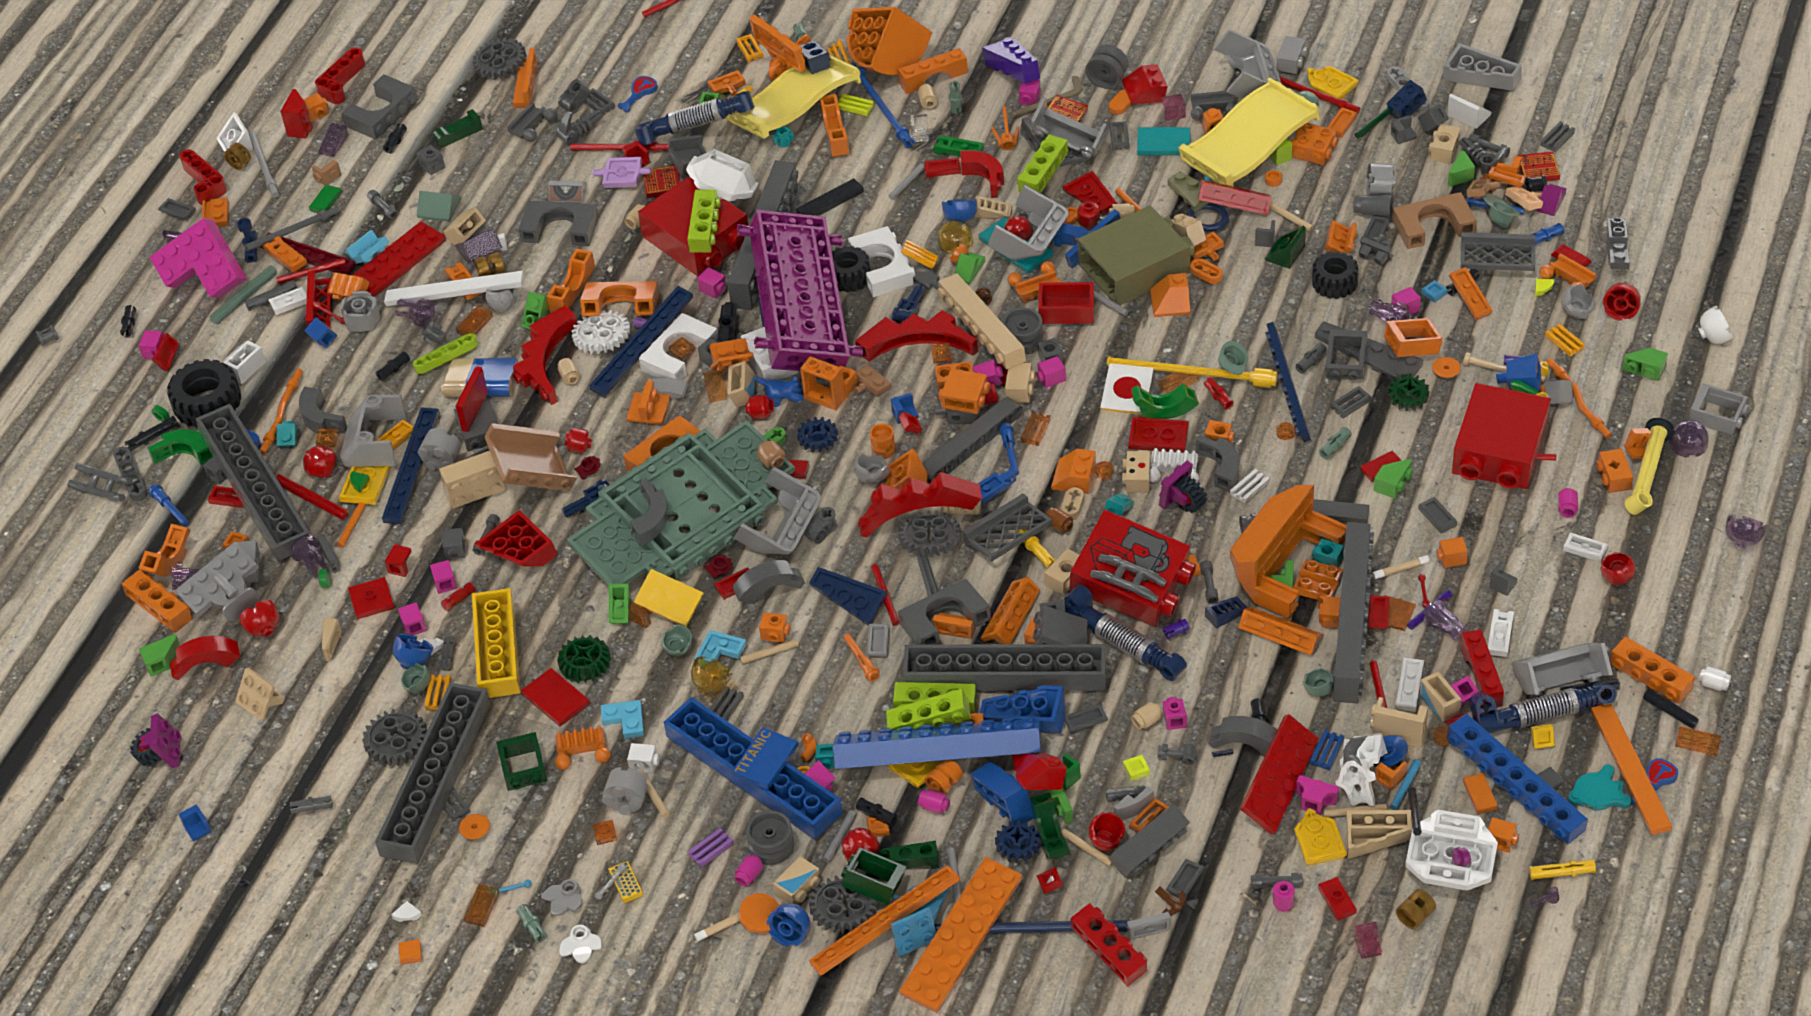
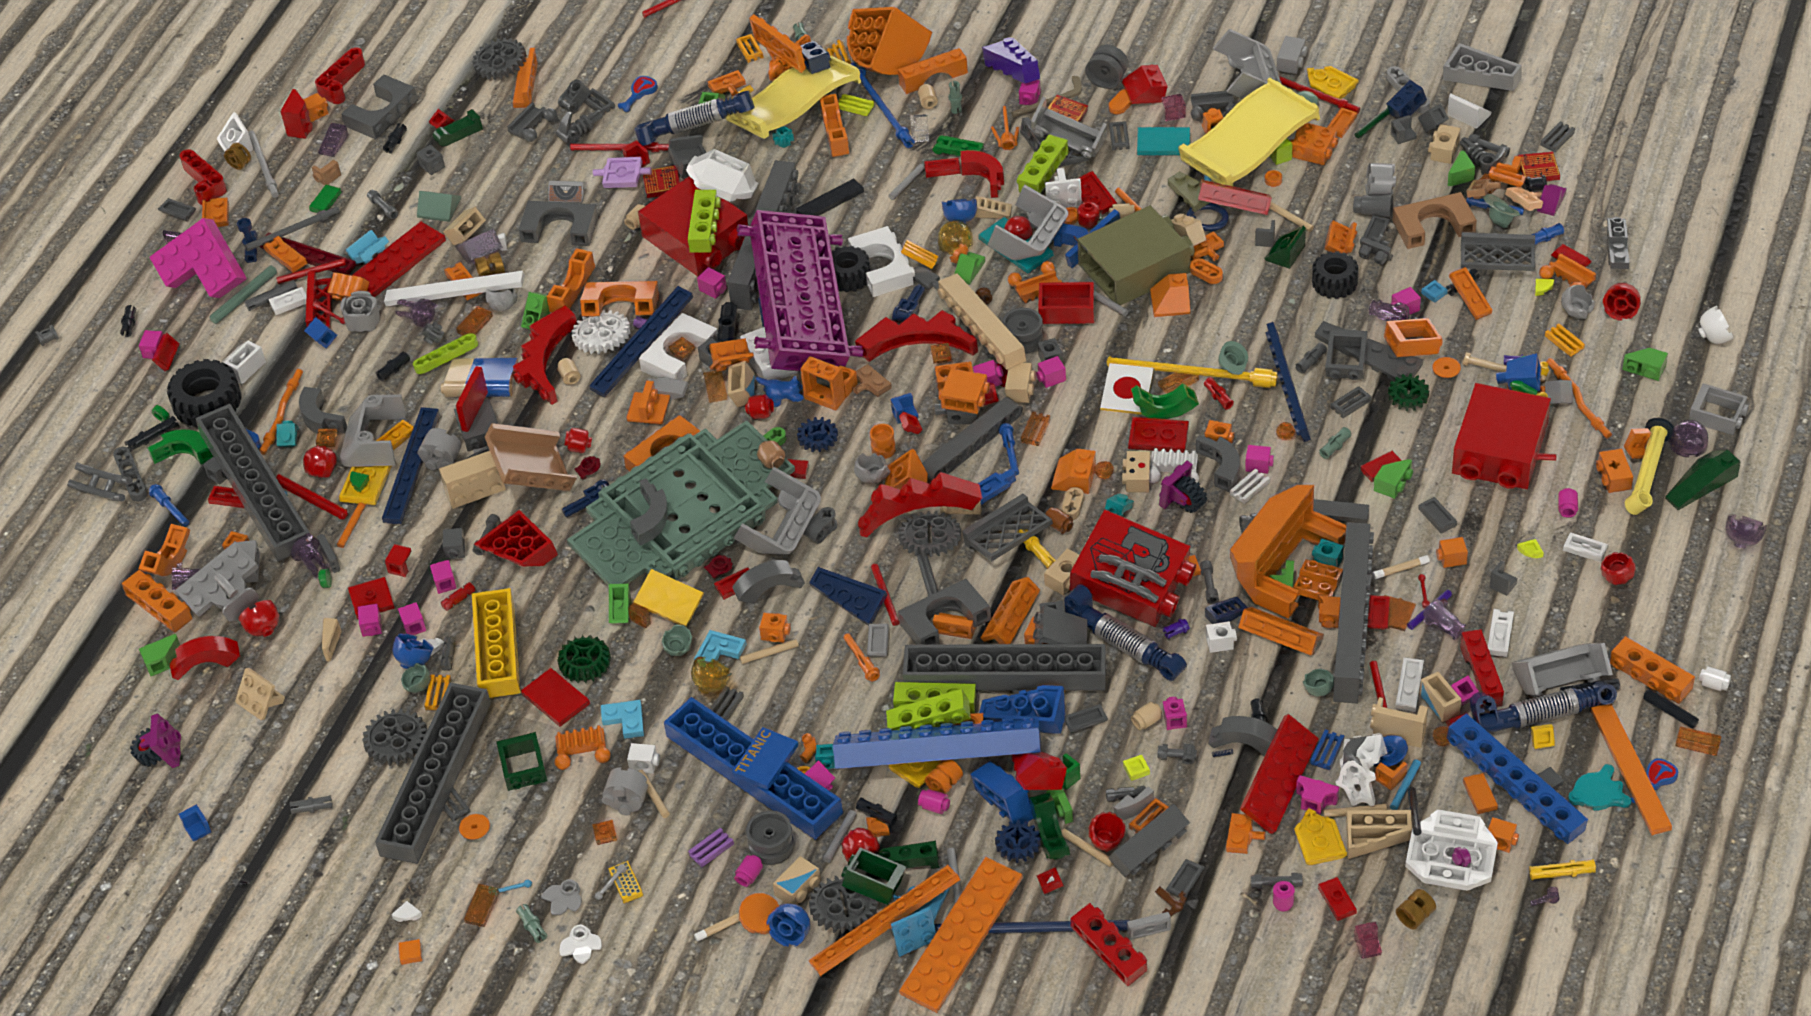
(369, 620): none -> dark pink brick
(440, 119): none -> red slope
(1064, 191): none -> white bracket
(1220, 637): none -> white brick
(1241, 834): none -> orange plate
(1258, 458): none -> dark pink brick
(1530, 549): none -> neon yellow tile
(1704, 477): none -> dark green wedge

